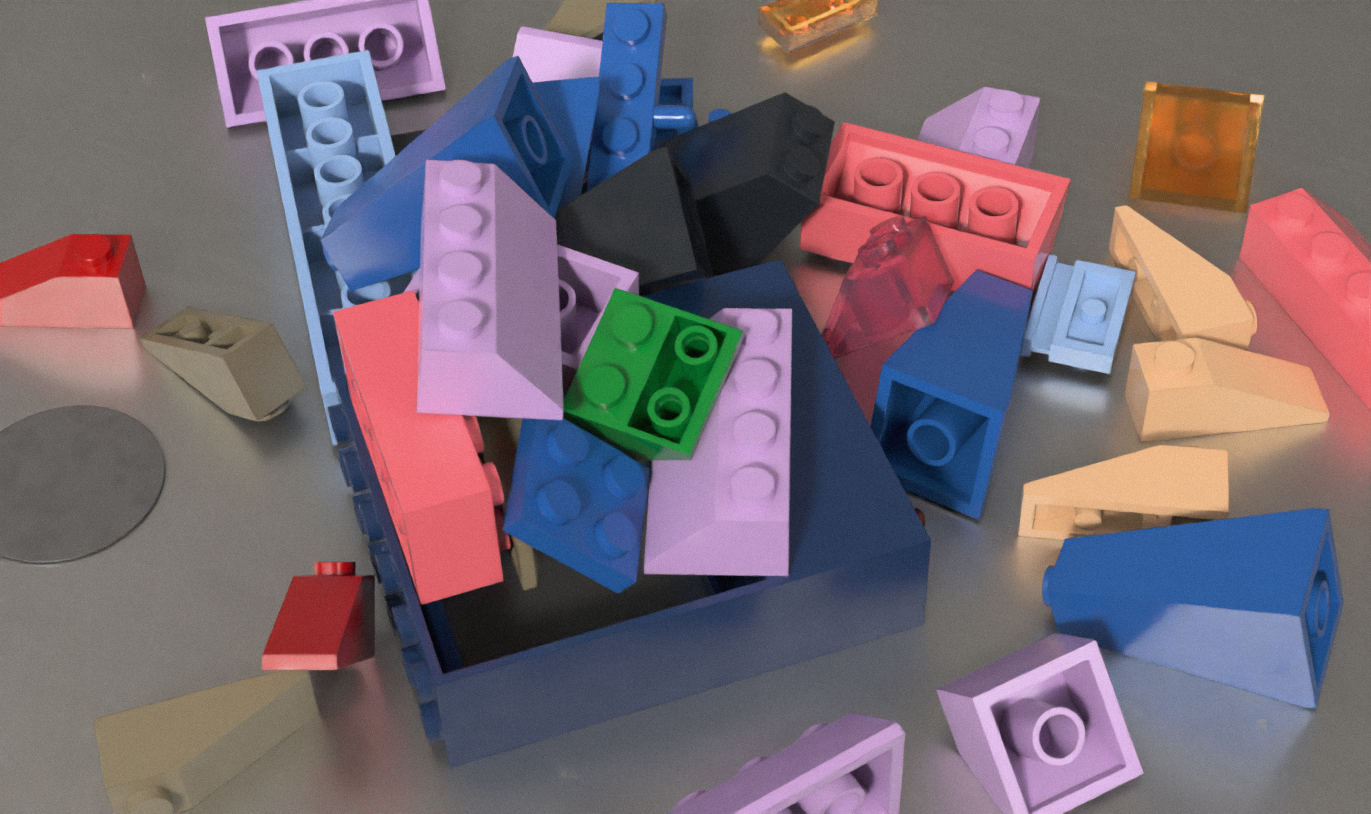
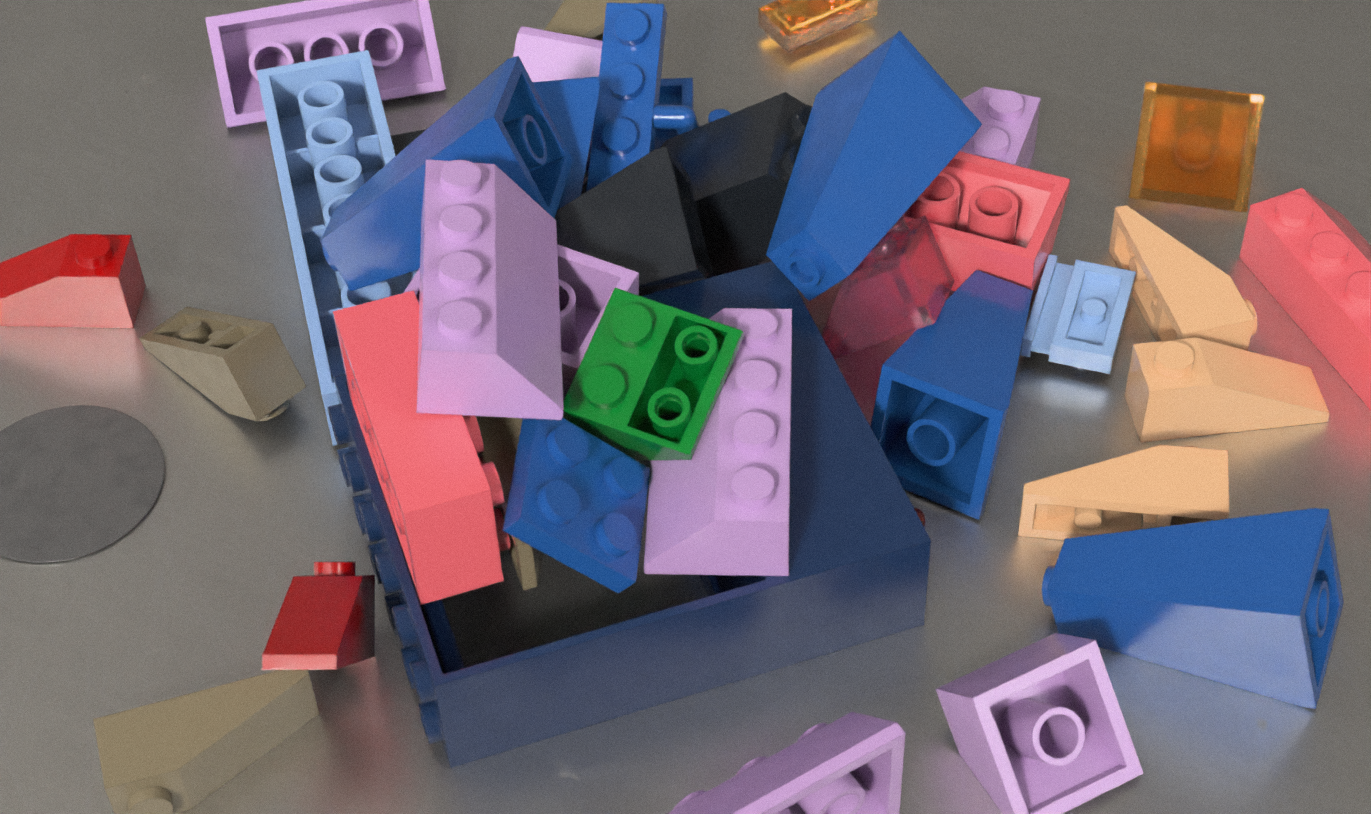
(863, 162): none -> blue slope

